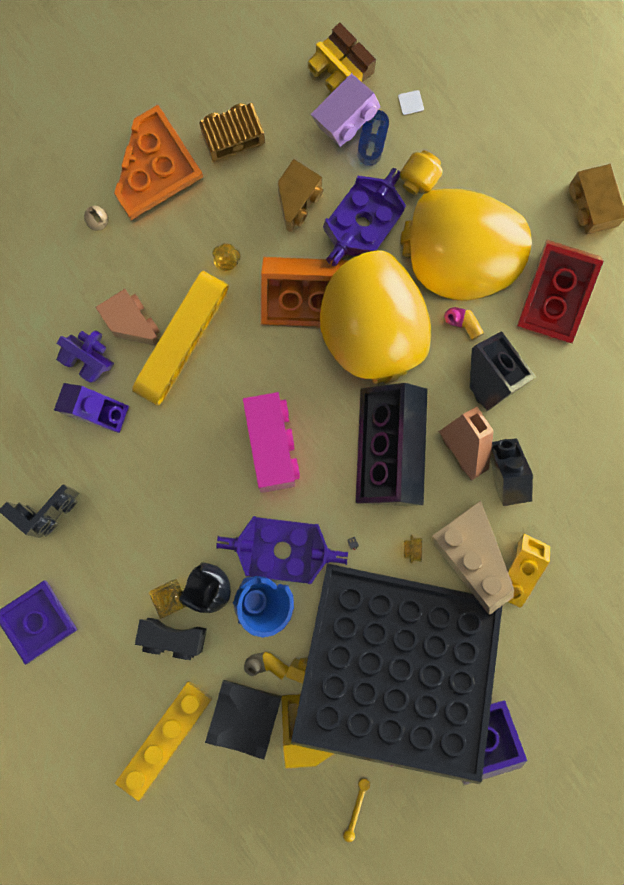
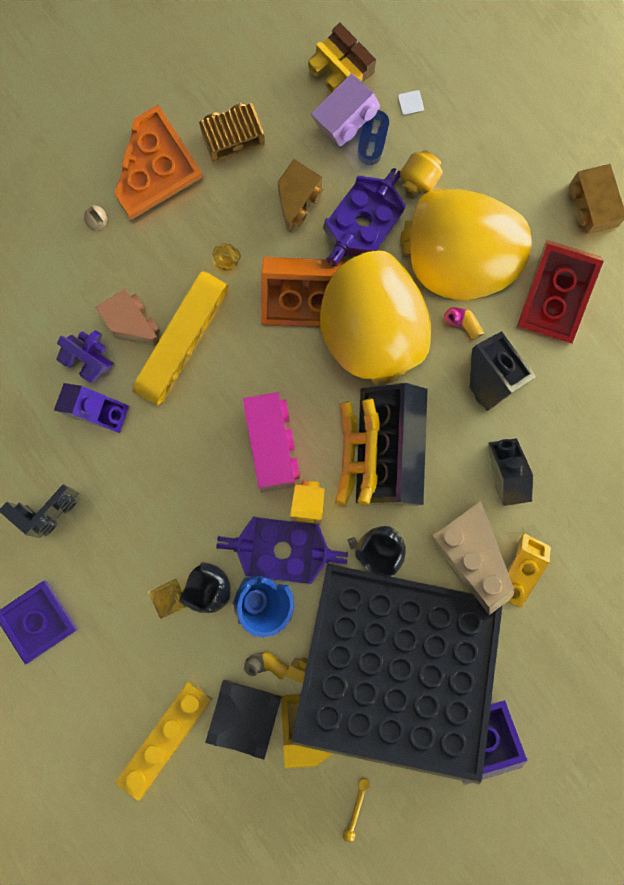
(158, 637): black brick -> none
(307, 503): none -> yellow slope
(352, 438): none -> yellow piece
(381, 550): none -> black hair
(413, 549): clear yellow plate -> none
(470, 442): nougat slope -> none

